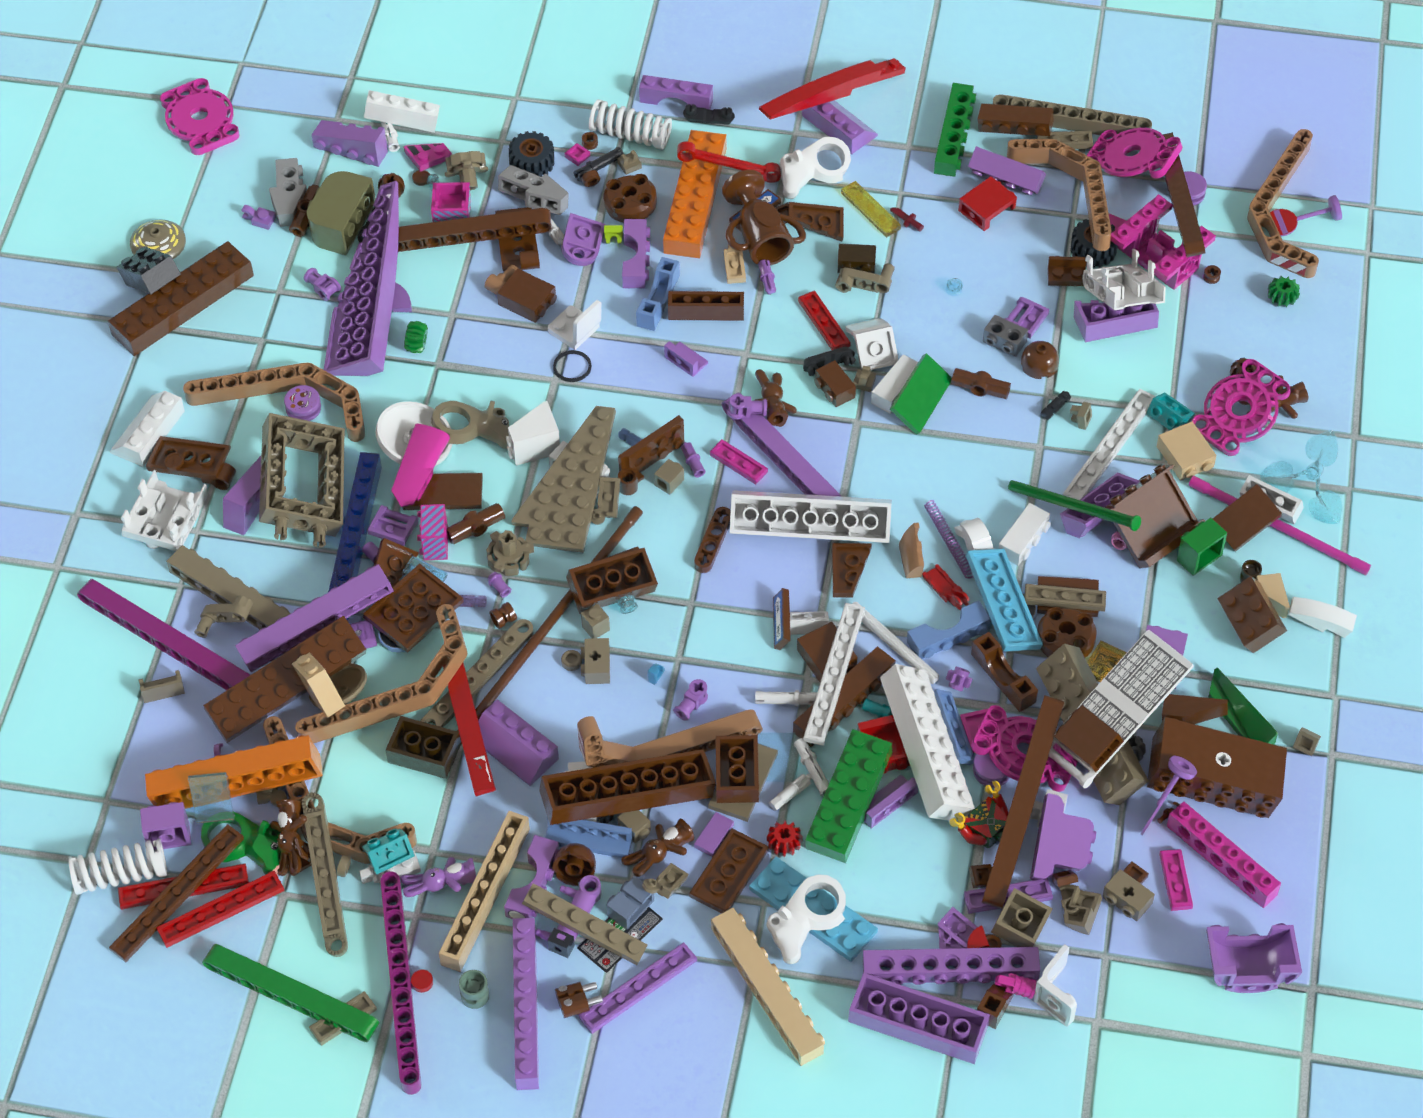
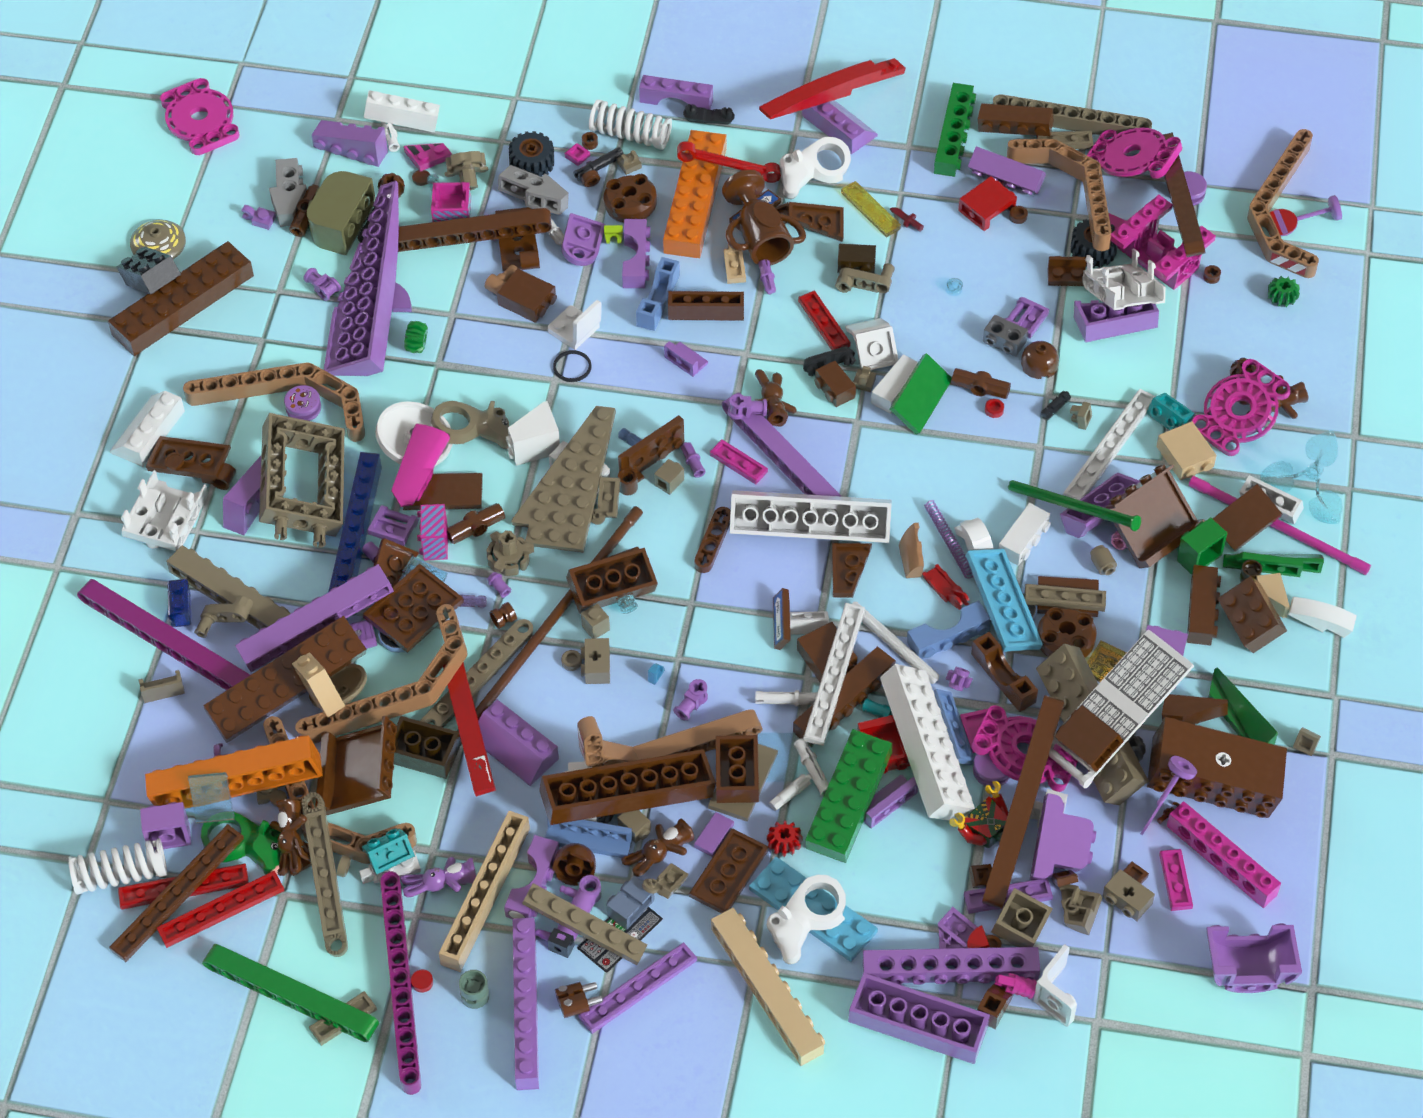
(179, 603): none -> clear blue brick
(357, 767): none -> reddish brown panel
(994, 408): none -> red tile
(1018, 214): none -> reddish brown tile
(1103, 560): none -> dark tan brick
(1202, 605): none -> reddish brown brick
(1277, 563): none -> green wedge

